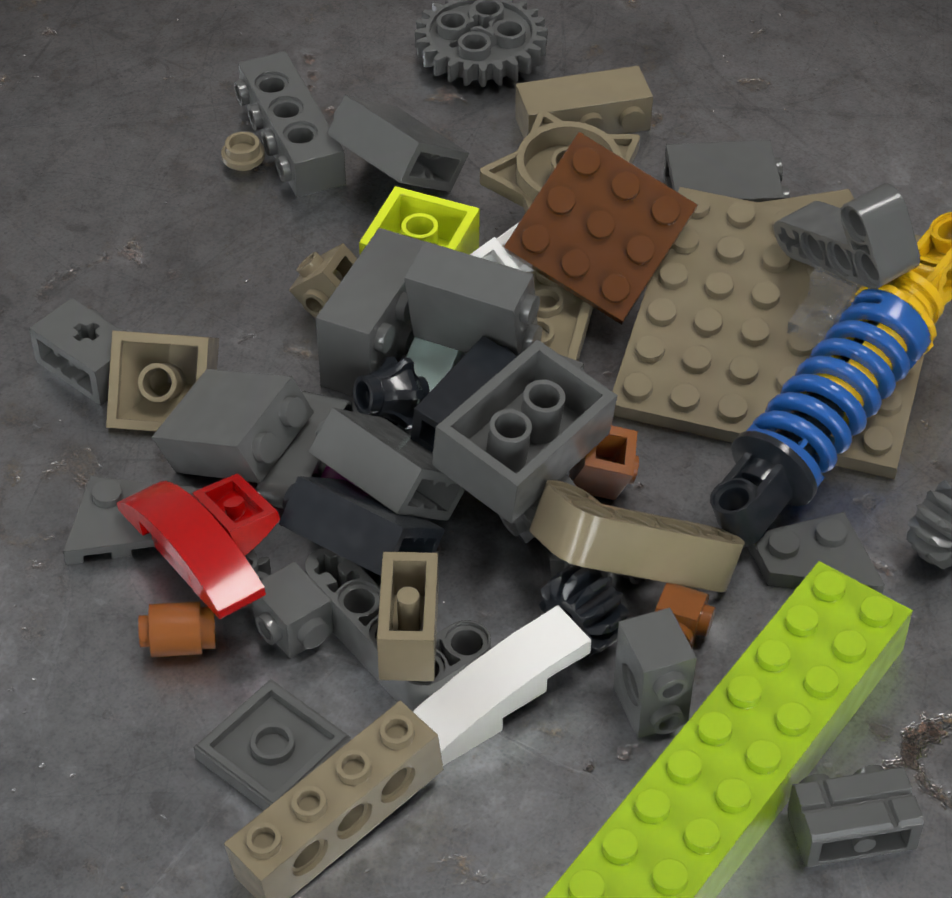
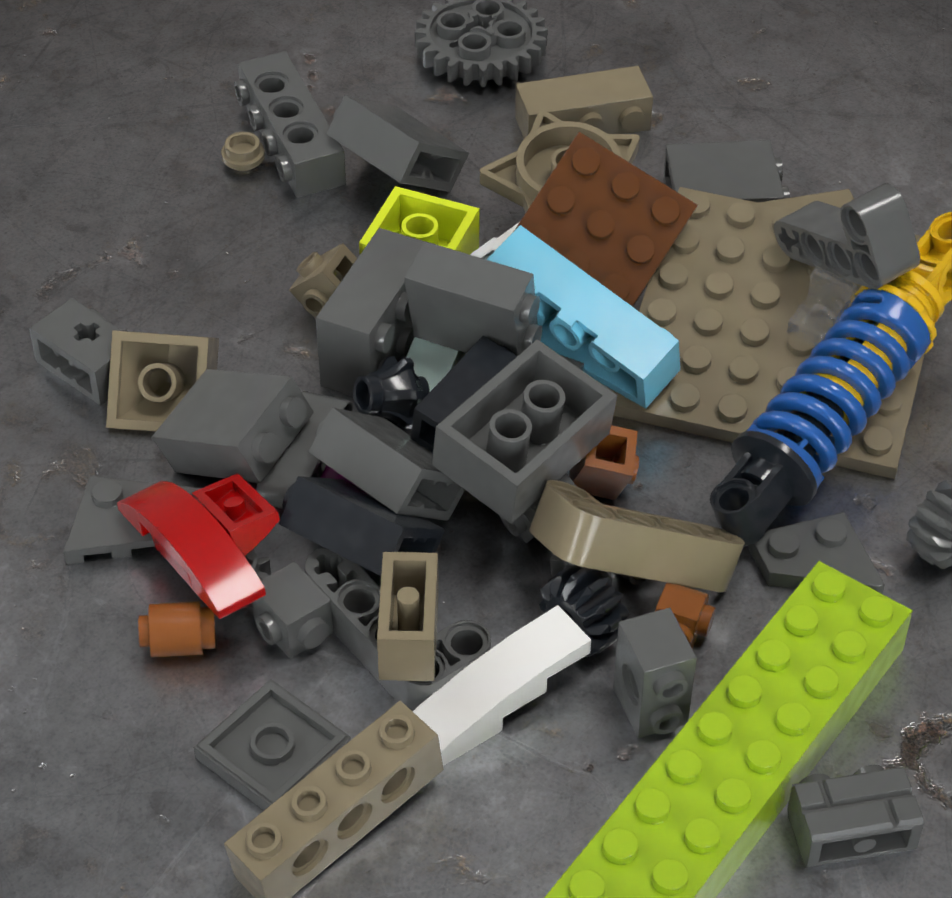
(593, 323): none -> medium azure wedge

